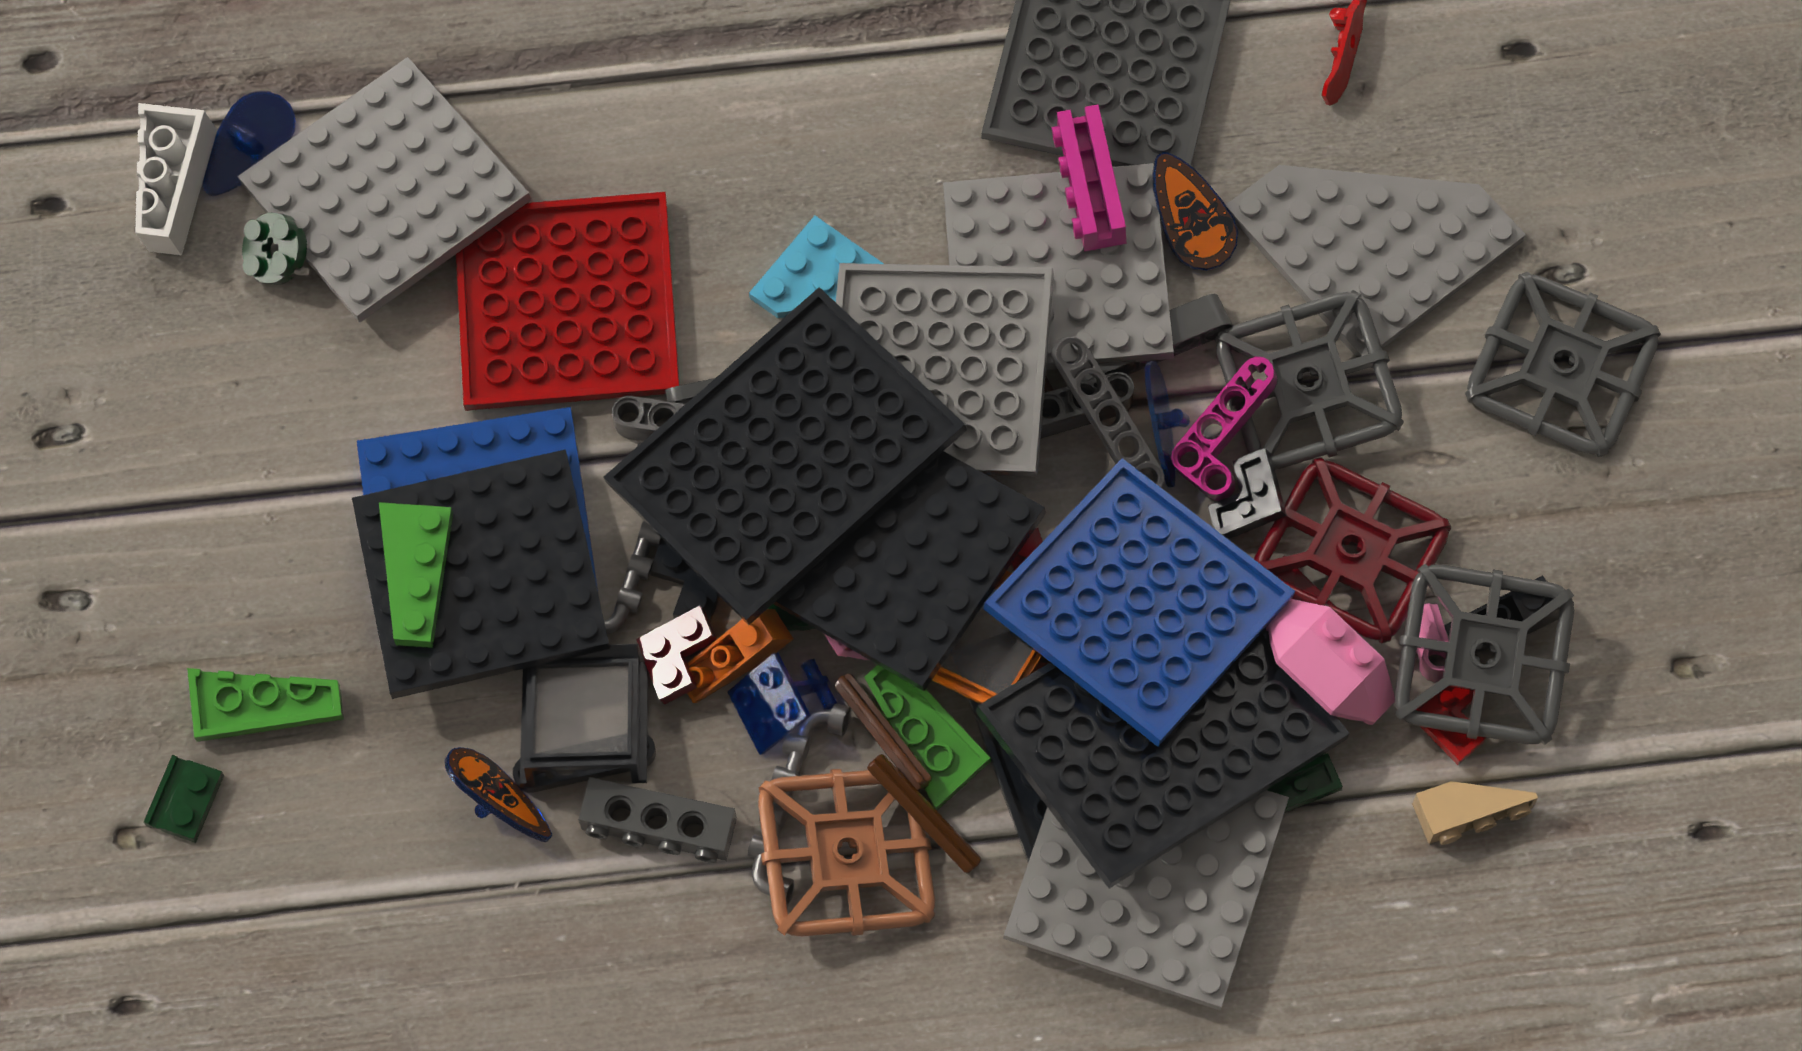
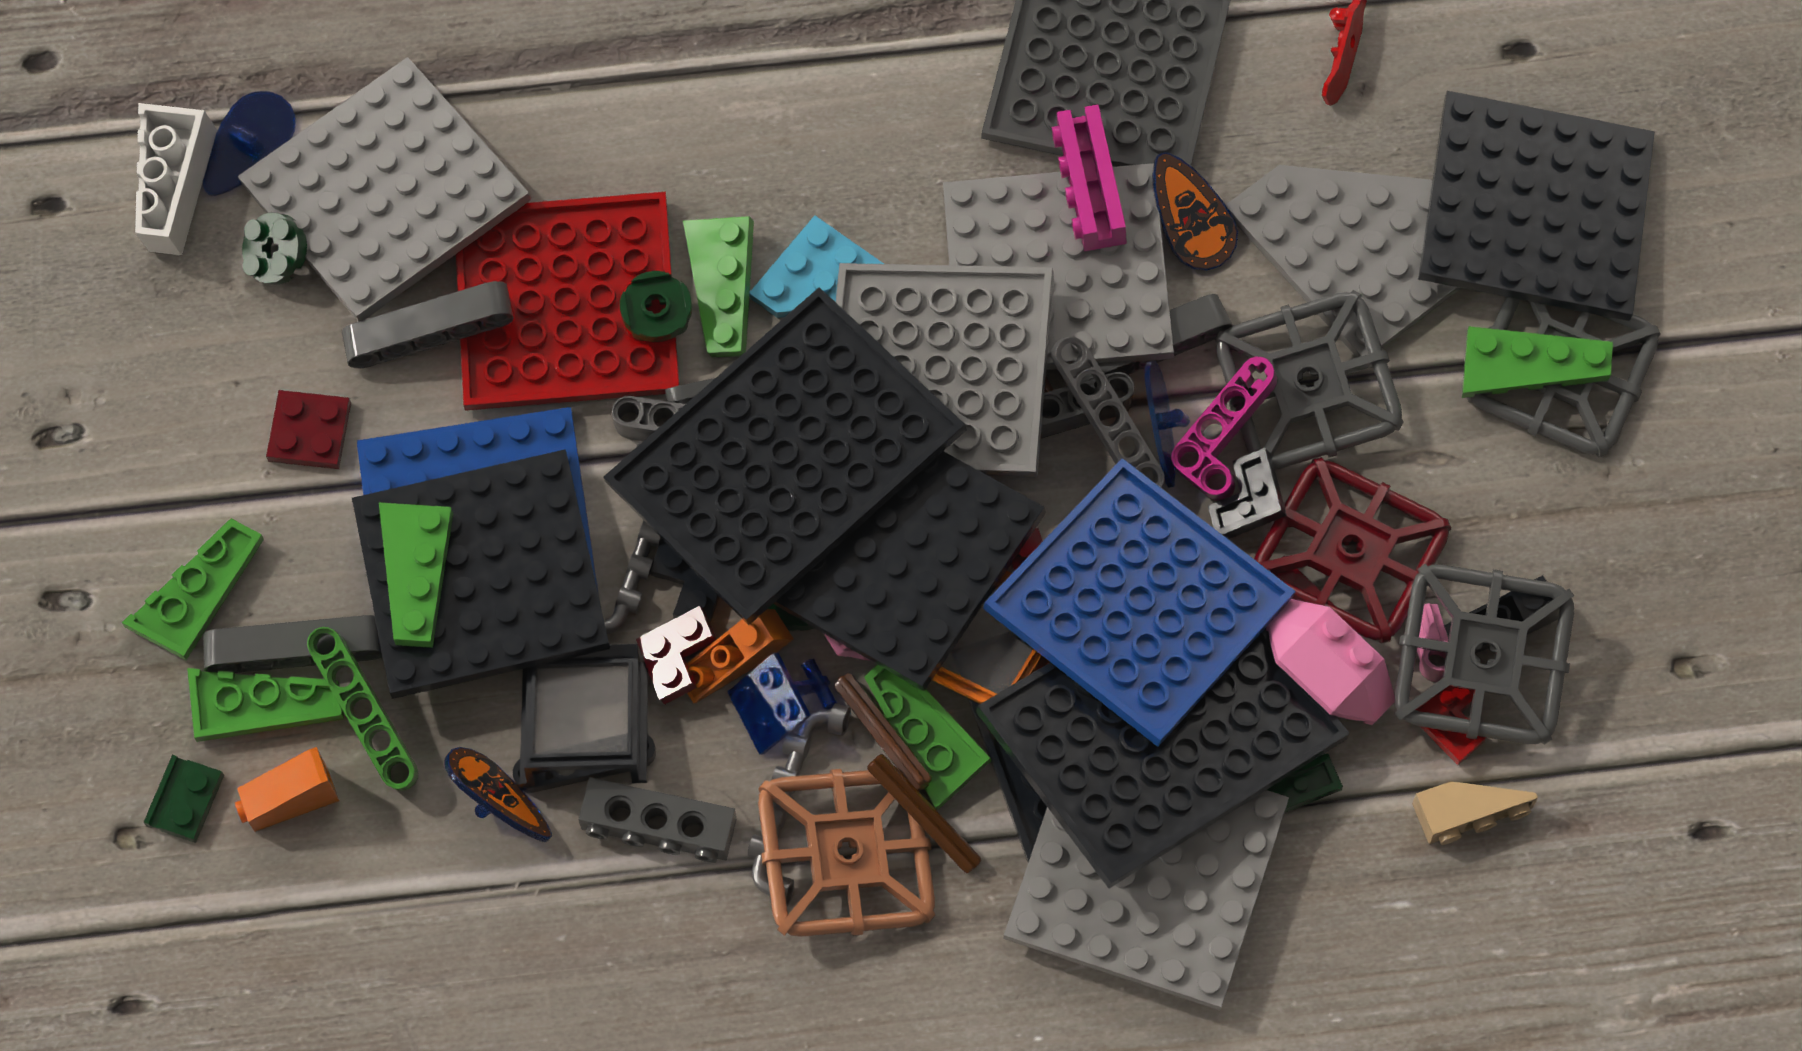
(191, 599): none -> bright green wing
(286, 644): none -> dark grey beam
(287, 791): none -> orange slope
(308, 429): none -> dark red plate
(350, 695): none -> bright green beam
(427, 324): none -> dark grey beam
(660, 326): none -> dark green plate
(722, 274): none -> bright green wing
(1518, 360): none -> bright green wing
(1537, 206): none -> black plate

